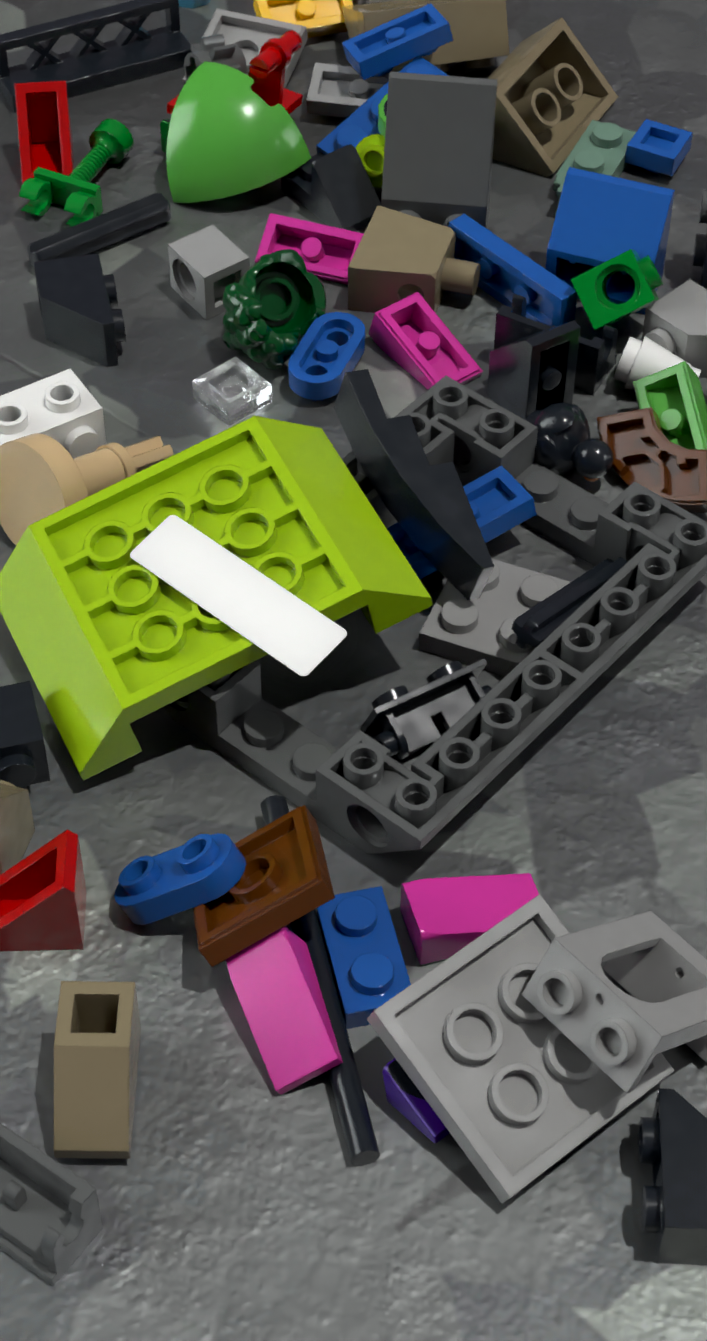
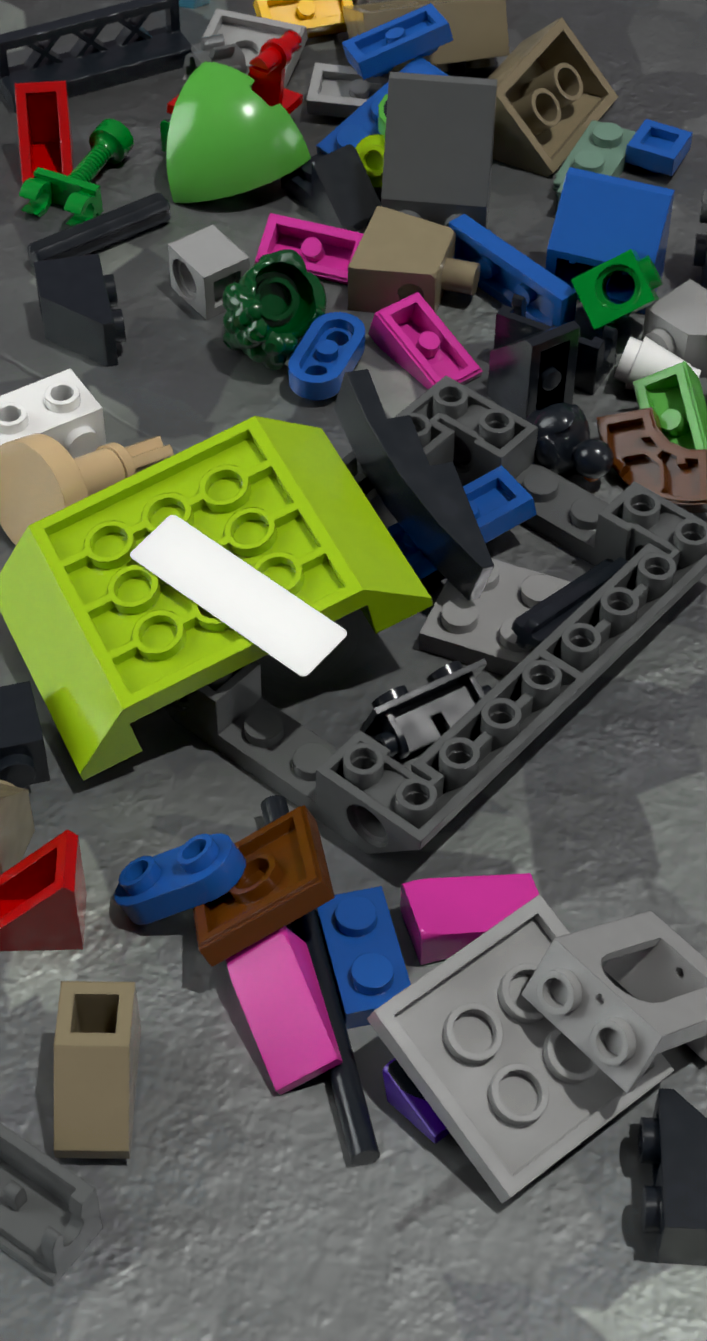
(232, 391): clear plate -> none

